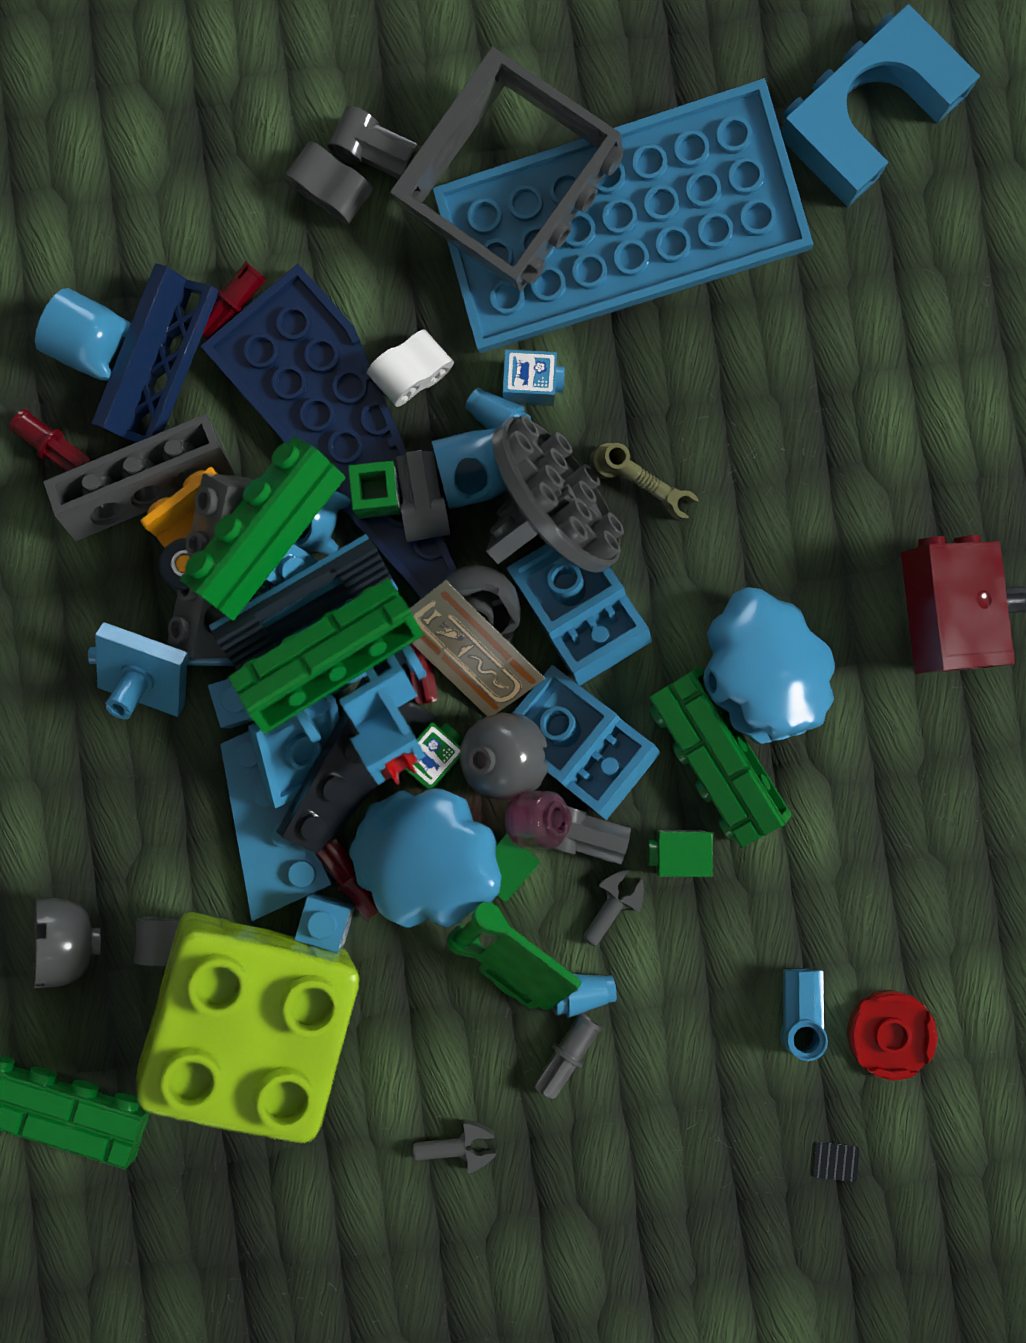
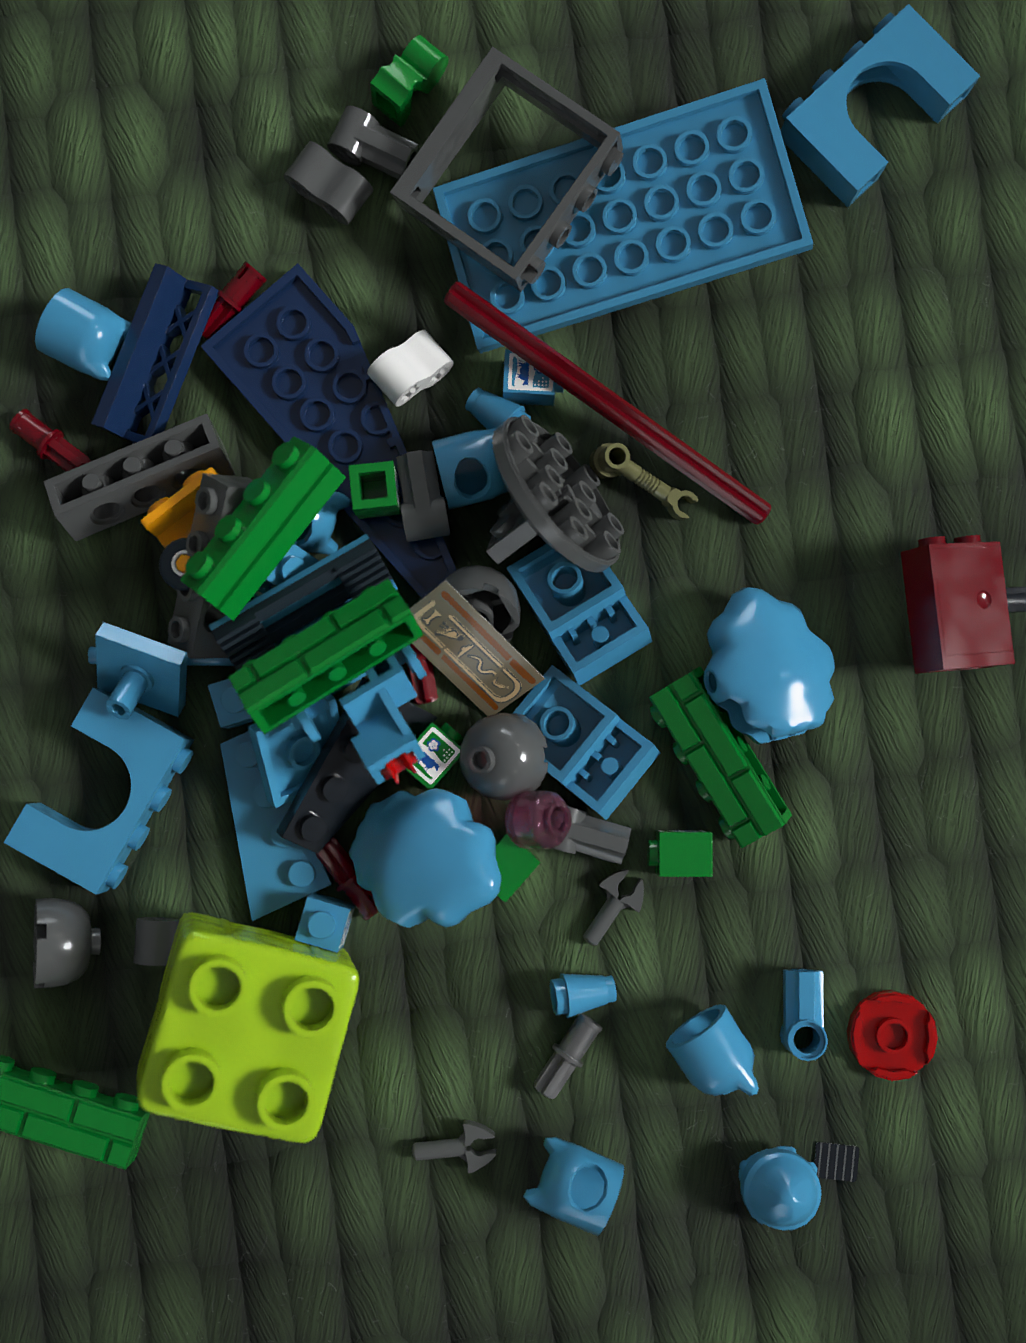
(98, 855): none -> dark azure arch
(415, 69): none -> green leg
(512, 960): green piece -> none
(577, 1186): none -> dark azure piece
(606, 402): none -> dark red axle
(714, 1053): none -> dark azure piece
(780, 1188): none -> dark azure hair

